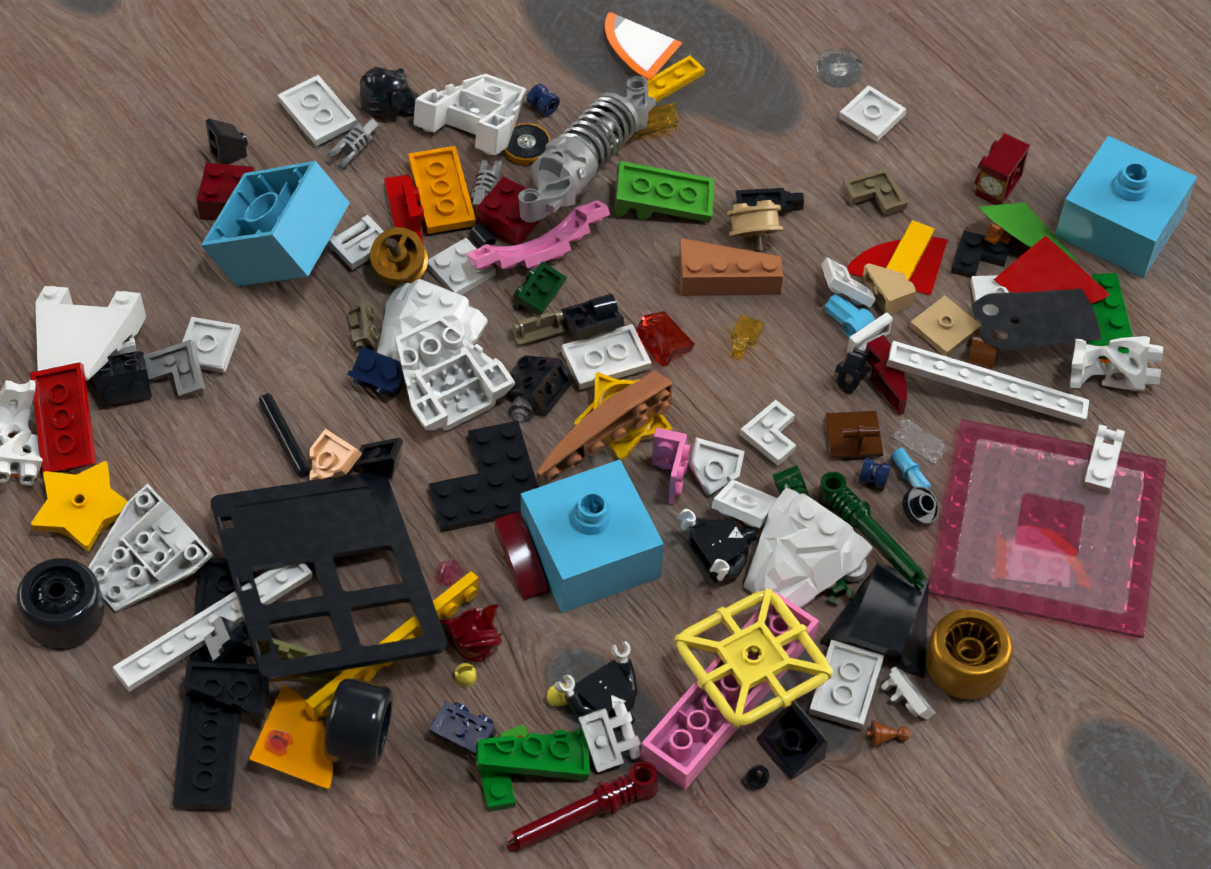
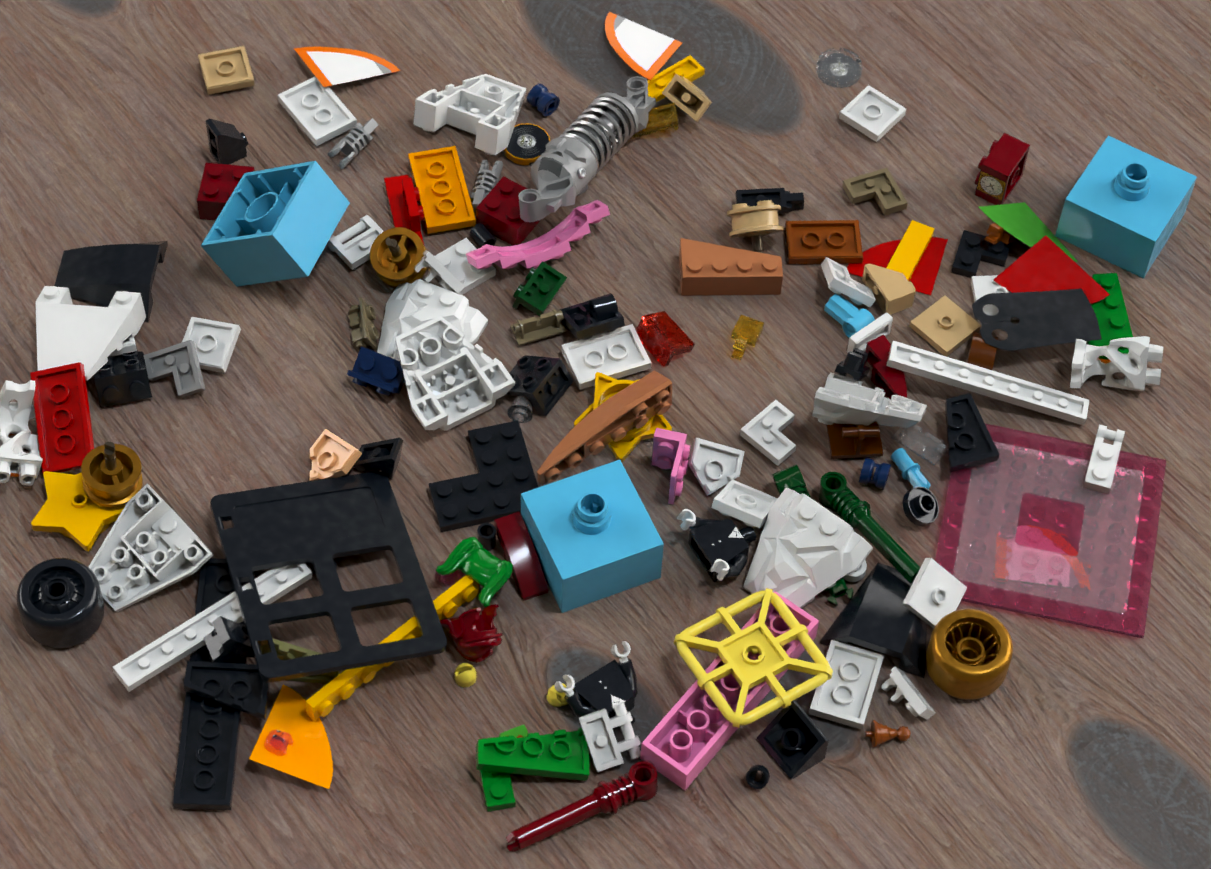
(102, 270): none -> black wedge
(111, 475): none -> pearl gold wheel
(226, 70): none -> tan plate
(284, 435): black axle -> none
(343, 65): none -> sticker
(358, 723): black wheel -> none
(386, 92): black head -> none
(448, 280): none -> white plate
(461, 727): dark blue bracket -> none
(480, 565): none -> green hair
(487, 536): none -> black hinge
(662, 192): bright green hinge -> none
(687, 97): none -> tan slope
(815, 240): none -> dark orange tile
(849, 402): none -> white wedge
(934, 593): none -> white plate
(967, 435): none -> black wing

